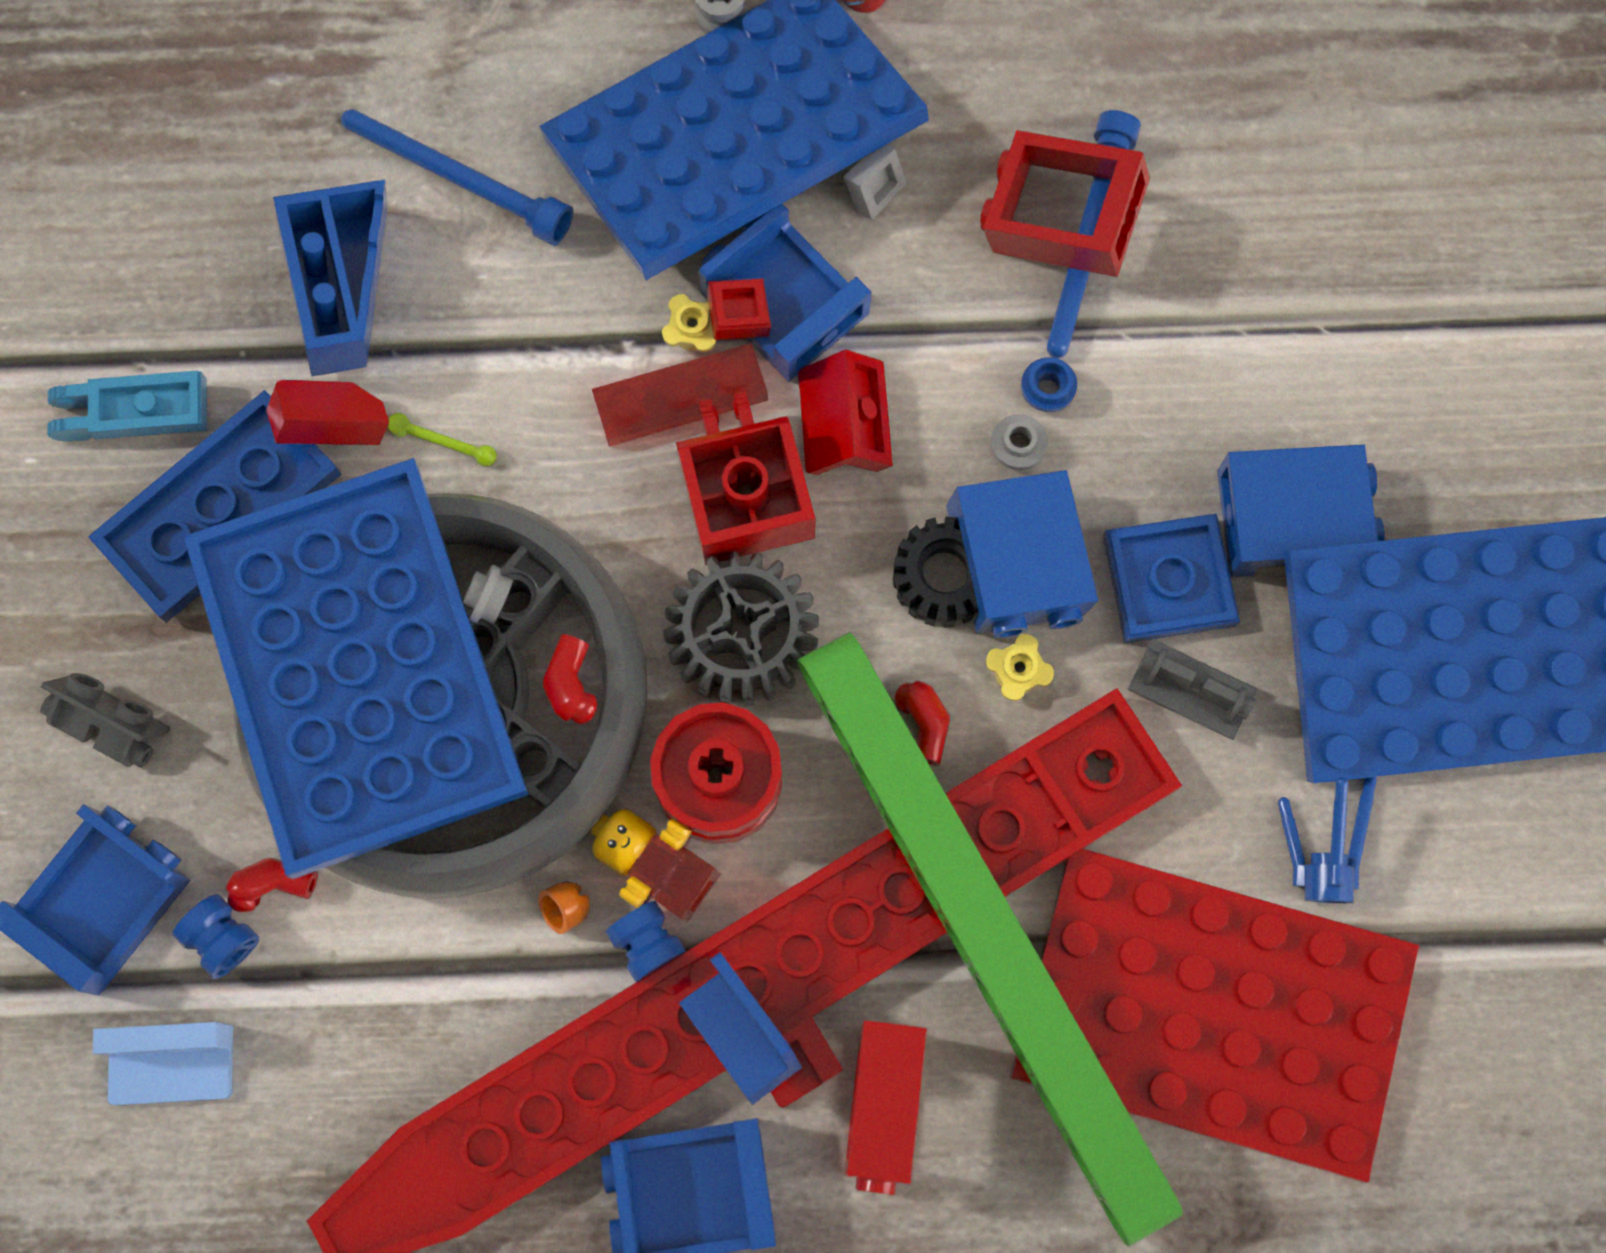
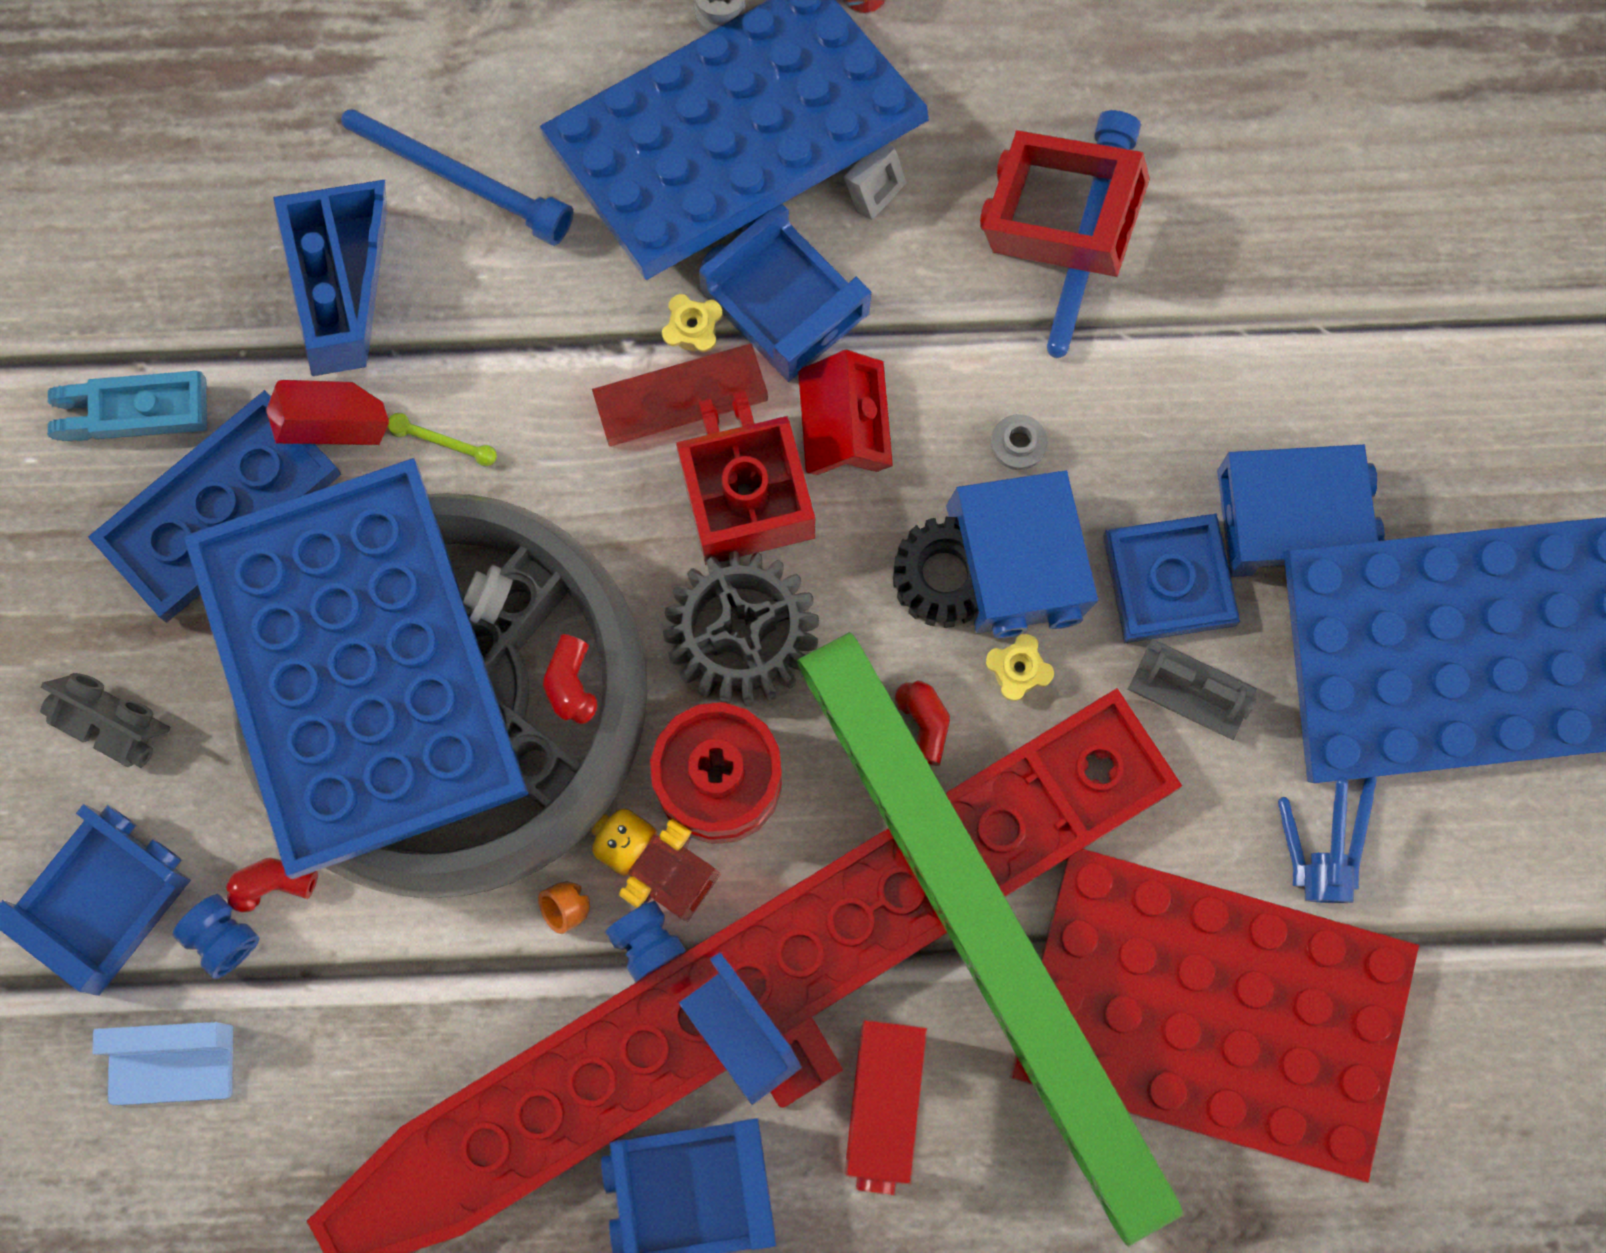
(738, 309): red tile -> none
(1053, 370): blue plate -> none

